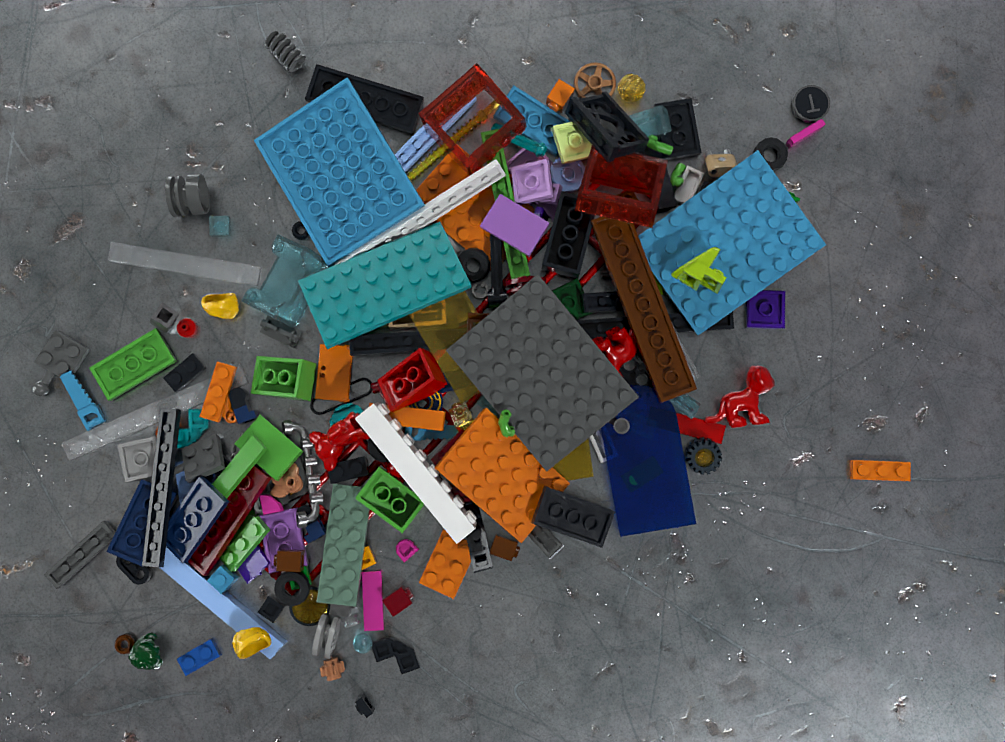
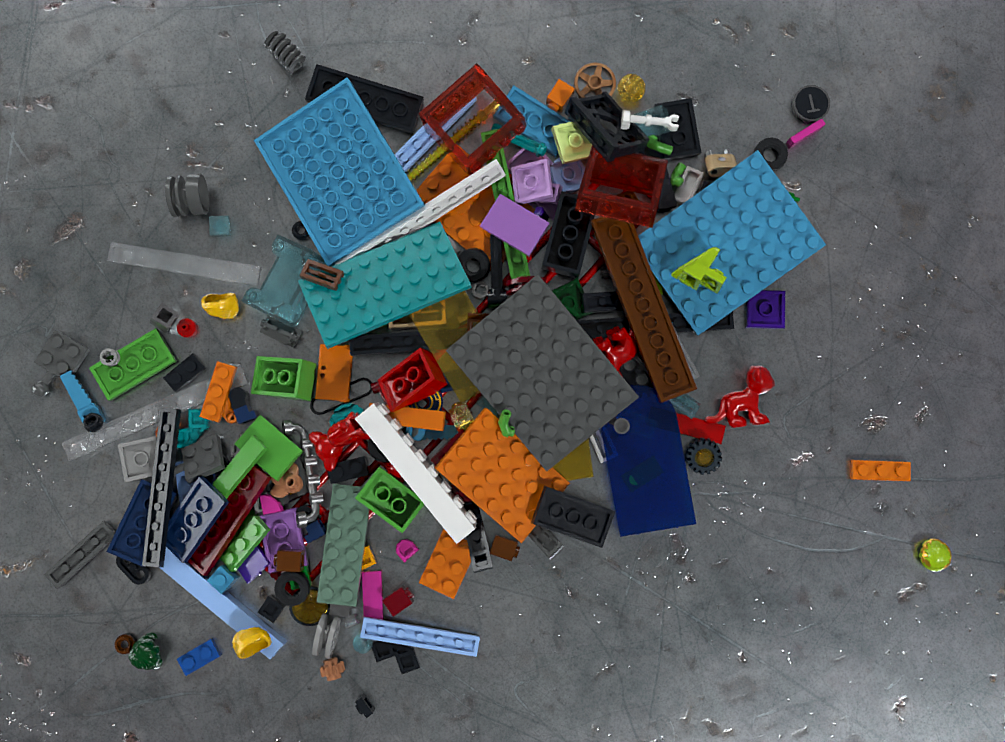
(93, 422): none -> black plate
(105, 352): none -> light grey bush
(334, 286): none -> reddish brown tile
(420, 636): none -> light blue plate
(648, 120): none -> white piece
(935, 555): none -> lime hair

